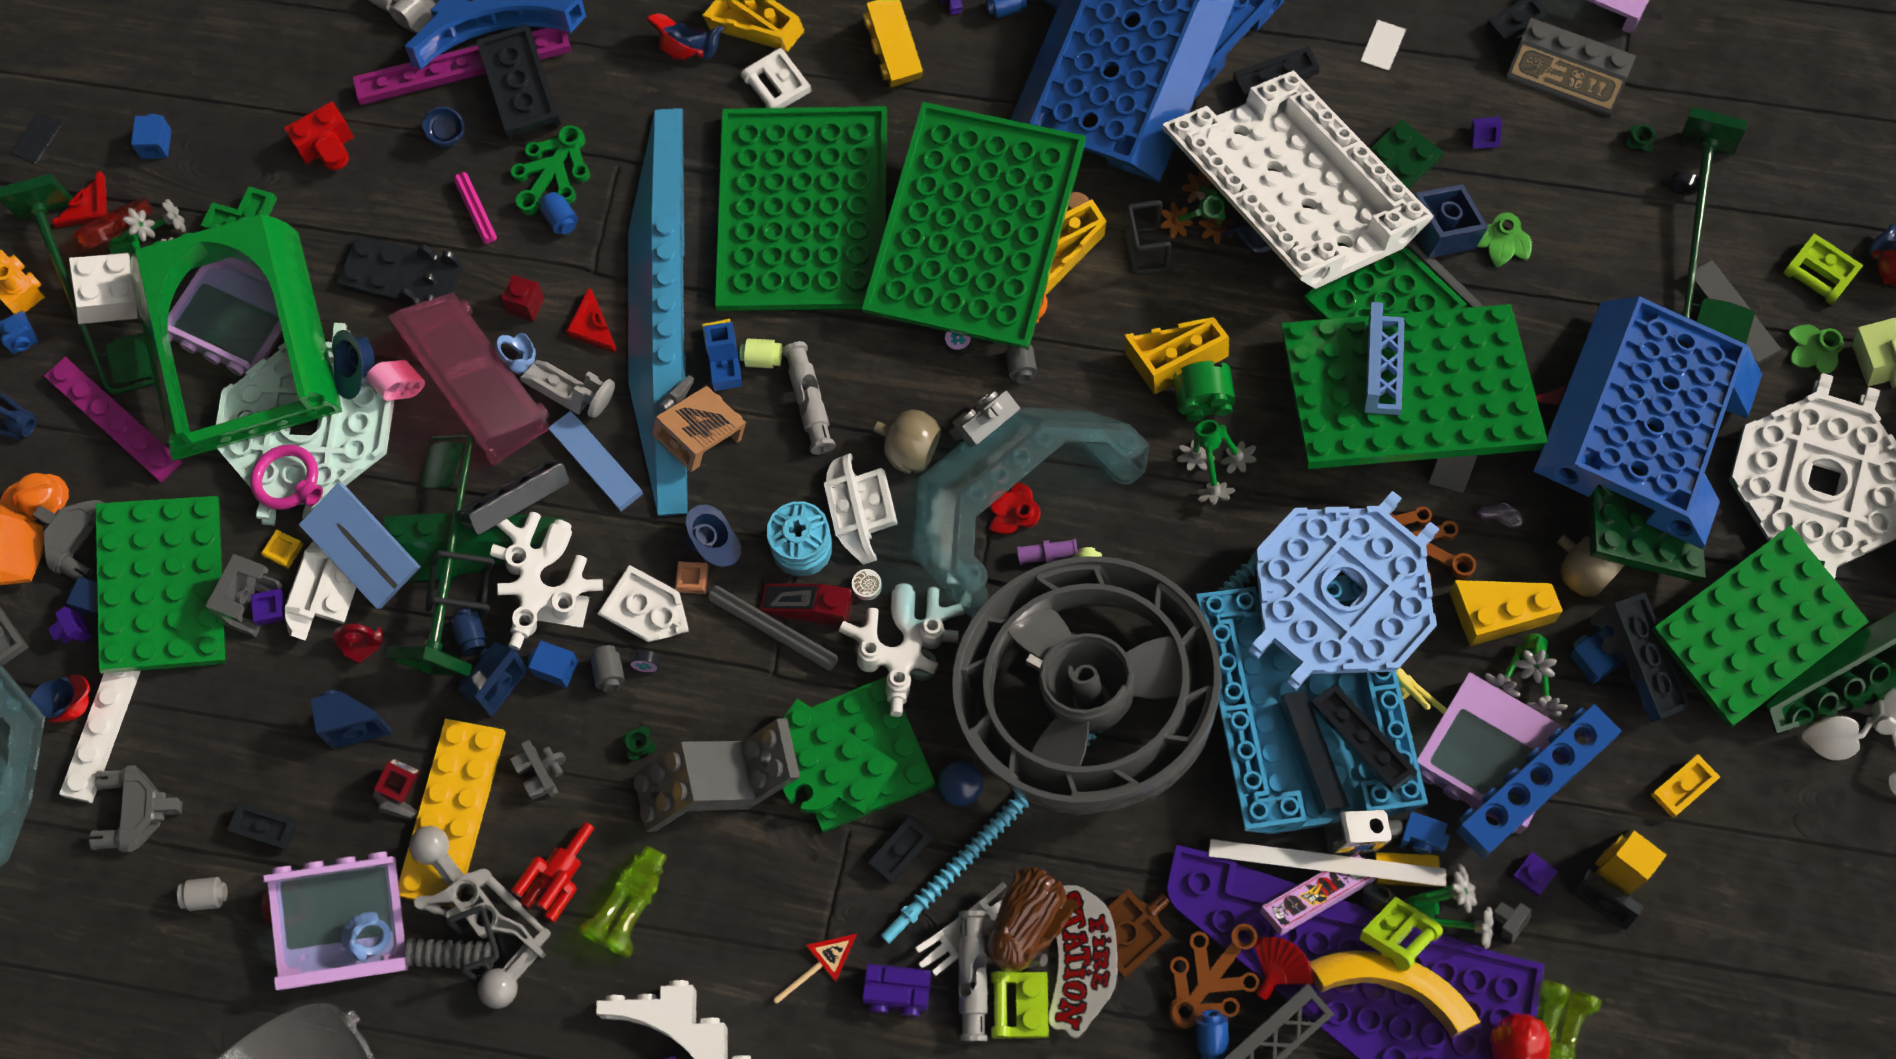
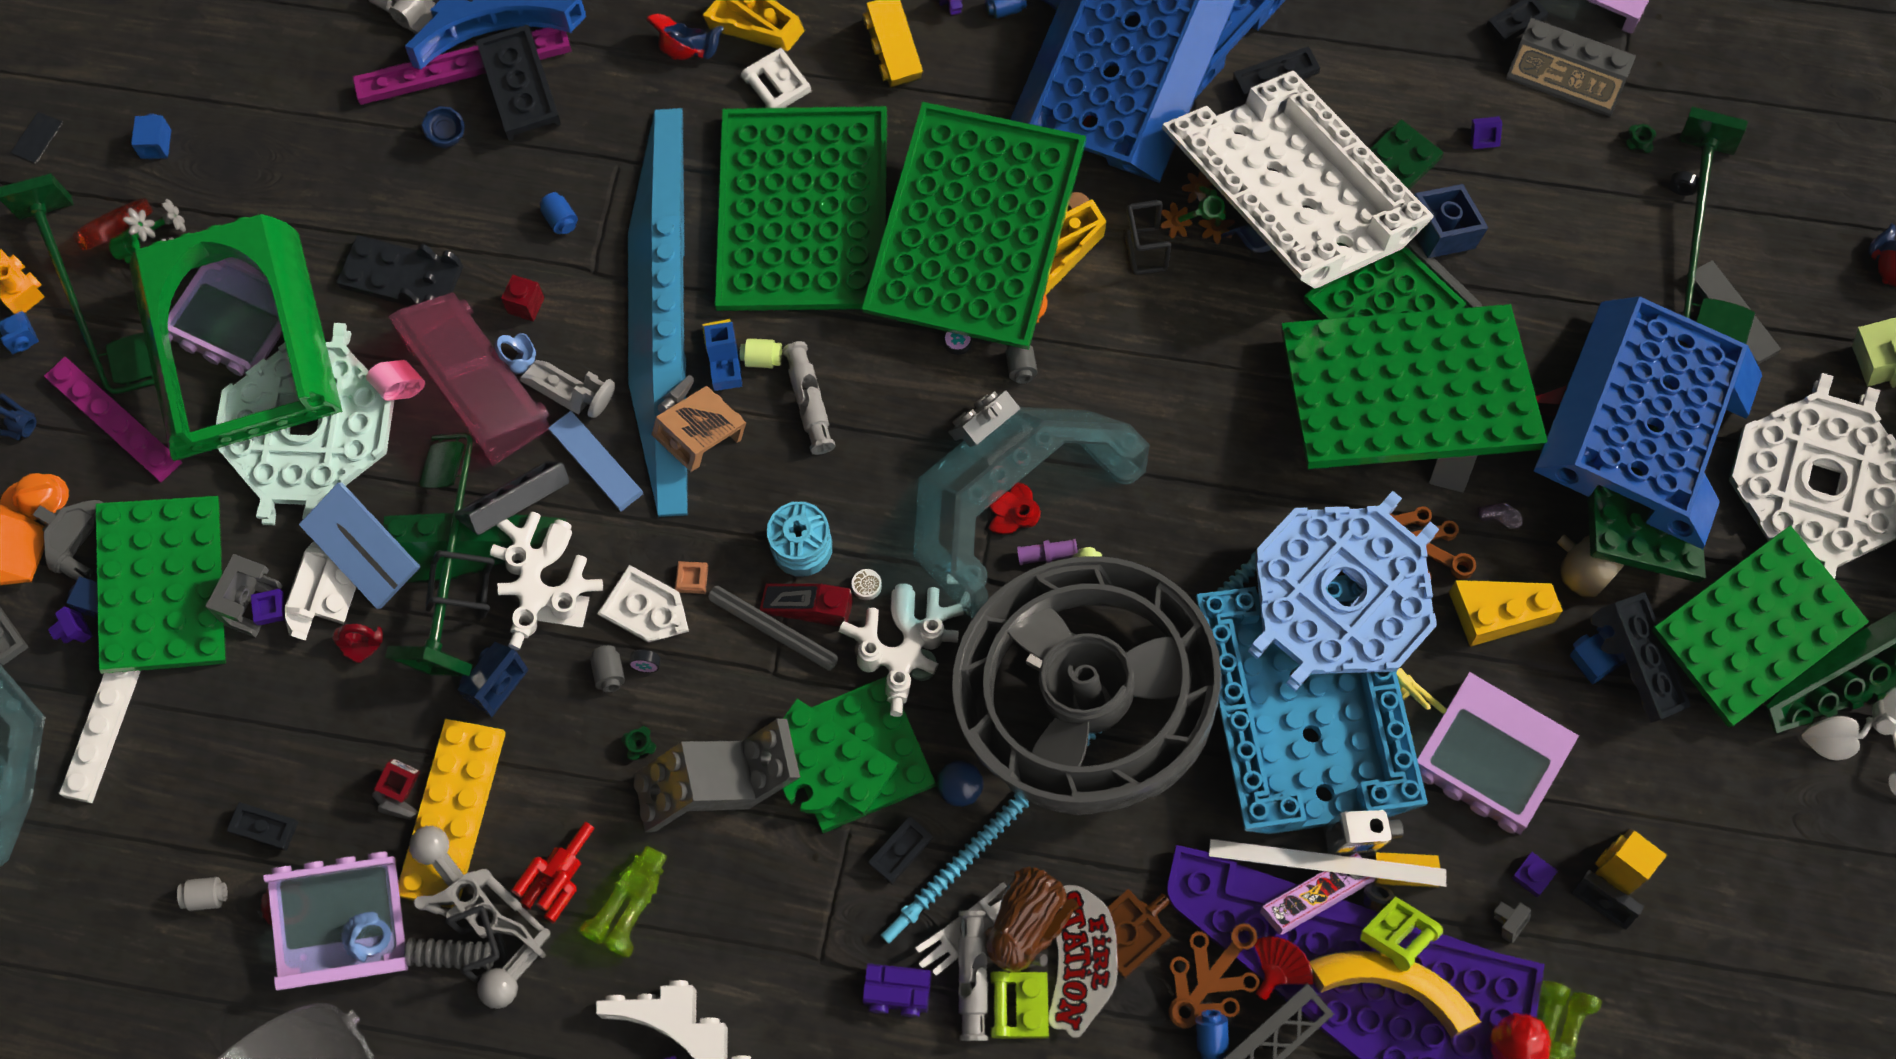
(62, 698): hair -> none
(86, 205): red tile -> none
(103, 288): white brick -> none
(141, 809): dark grey connector -> none
(253, 203): green plate -> none
(282, 549): yellow tile -> none
(305, 492): dark pink piece -> none
(322, 136): red brick -> none
(346, 721): dark blue slope -> none
(352, 362): piece -> none
(468, 632): dark blue brick -> none
(475, 208): dark pink axle -> none
(529, 759): dark grey hips -> none
(551, 166): green plant -> none
(552, 663): blue brick -> none
(589, 324): red tile -> none
(711, 536): dark blue piece -> none
(830, 955): piece -> none
(858, 506): white plate -> none
(910, 440): dark tan piece -> none
(1167, 351): yellow wedge -> none
(1204, 390): green brick -> none
(1209, 436): plant -> none
(1313, 752): black slope -> none
(1364, 738): black plate -> none
(1376, 343): medium blue fence -> none
(1383, 45): white sticker -> none
(1424, 834): blue brick -> none
(1464, 893): plant -> none
(1504, 243): bright green plate -> none
(1534, 662): light grey plant -> none
(1598, 732): blue brick -> none
(1685, 786): yellow plate -> none
(1813, 351): bright green plate -> none
(1826, 261): lime plate -> none

